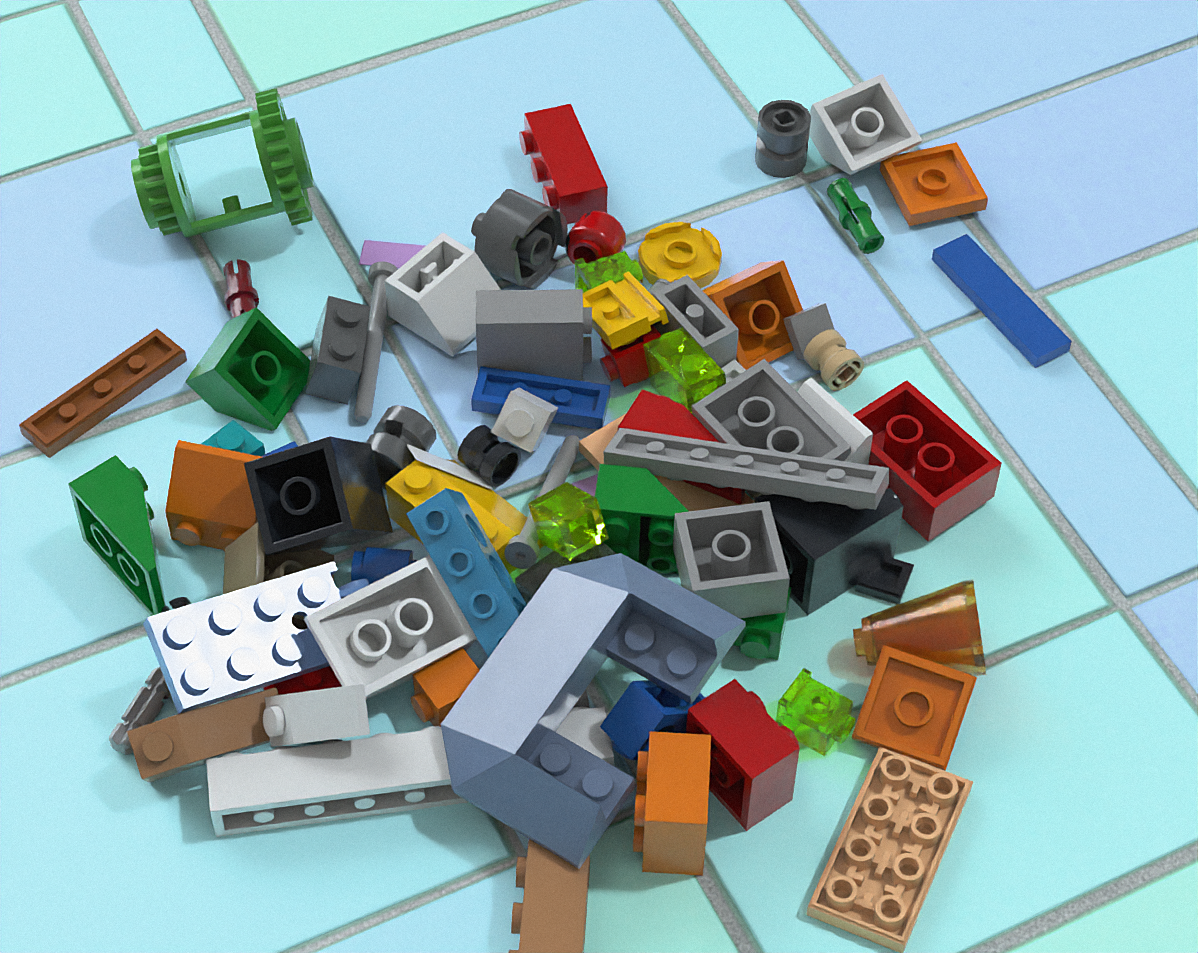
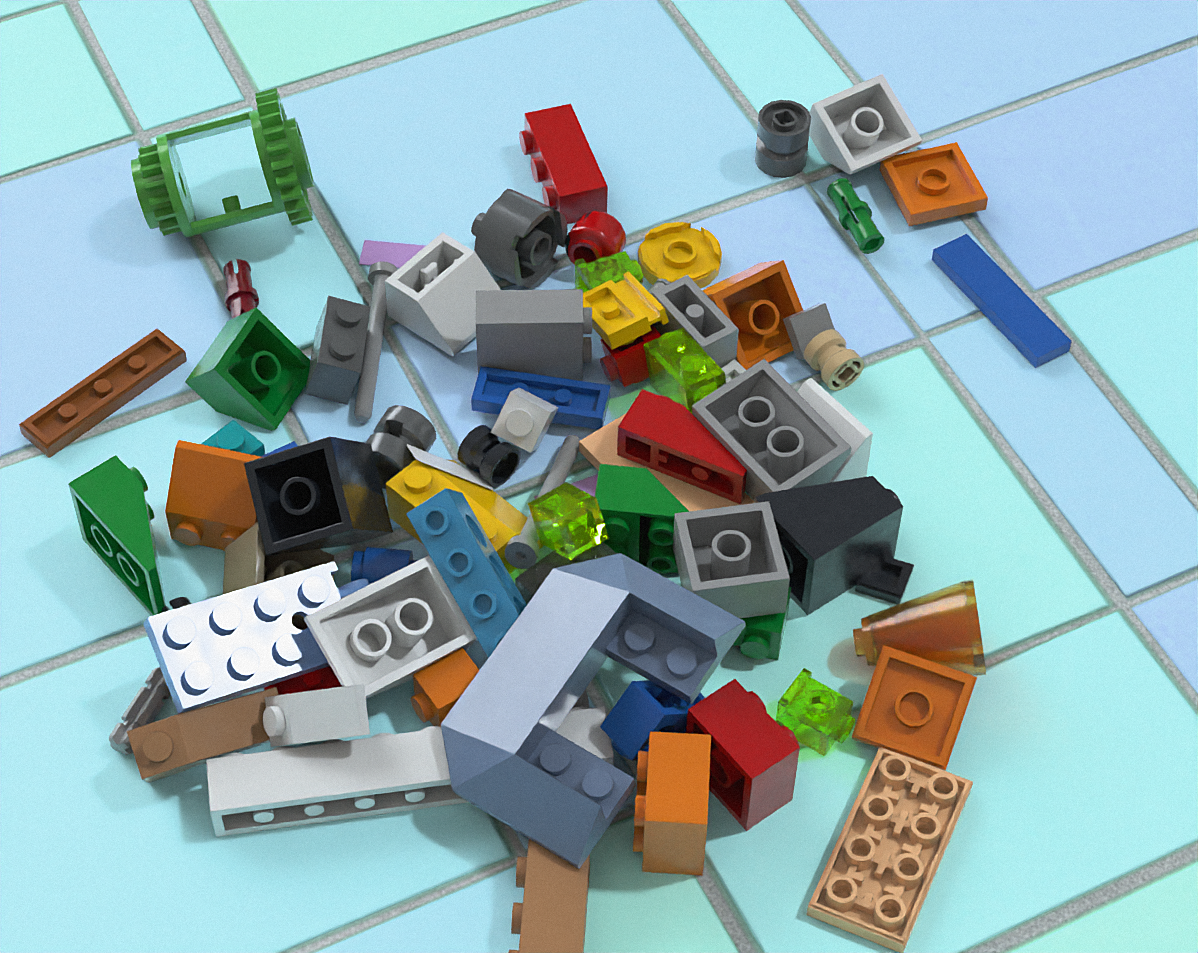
(749, 468): light grey plate -> none
(930, 460): red brick -> none

